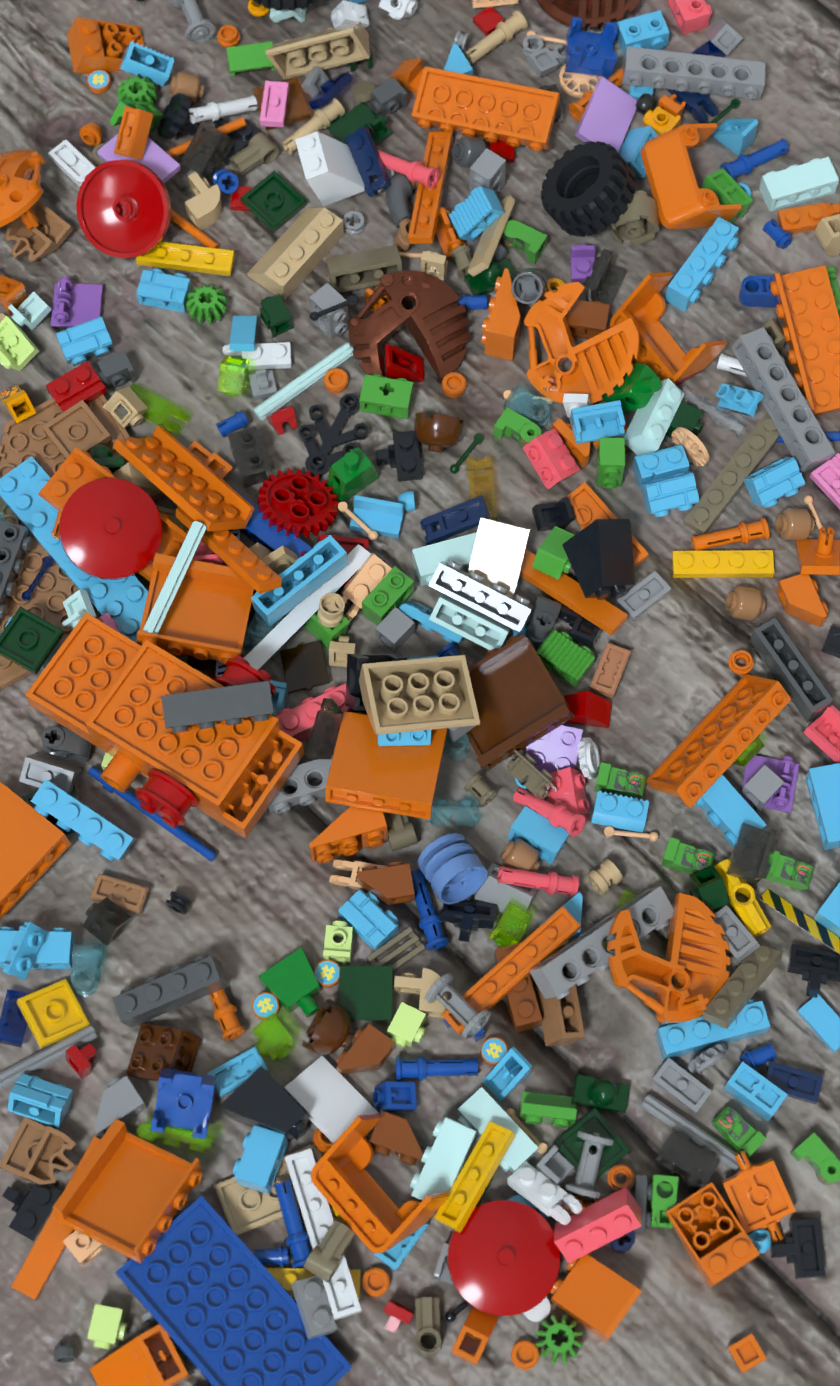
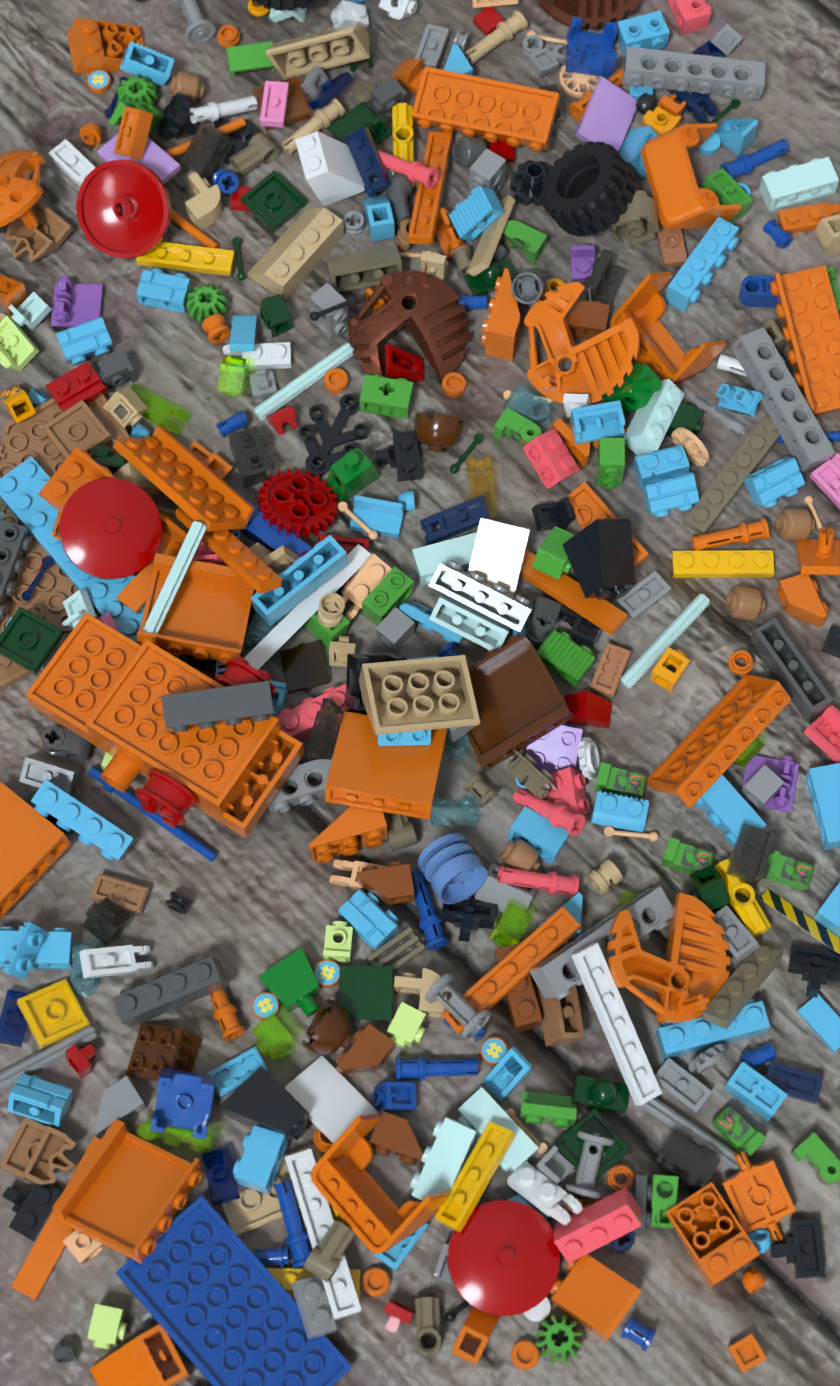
(37, 397): none -> medium azure hinge
(109, 111): none -> clear blue hinge
(113, 961): none -> white hinge
(136, 592): none -> orange slope
(140, 432): none -> medium azure hinge
(216, 329): none -> orange wheel
(220, 1176): none -> clear blue plate
(236, 242): none -> dark green hinge
(379, 218): none -> medium azure slope
(403, 128): none -> yellow piece
(432, 45): none -> light grey plate
(528, 182): none -> black plant
(616, 1024): none -> white plate
(642, 1341): none -> blue bush
(665, 640): none -> light aqua axle
(670, 659): none -> light orange brick
(671, 247): none -> nougat plate
(711, 145): none -> medium azure tile
(753, 1281): none -> orange hinge

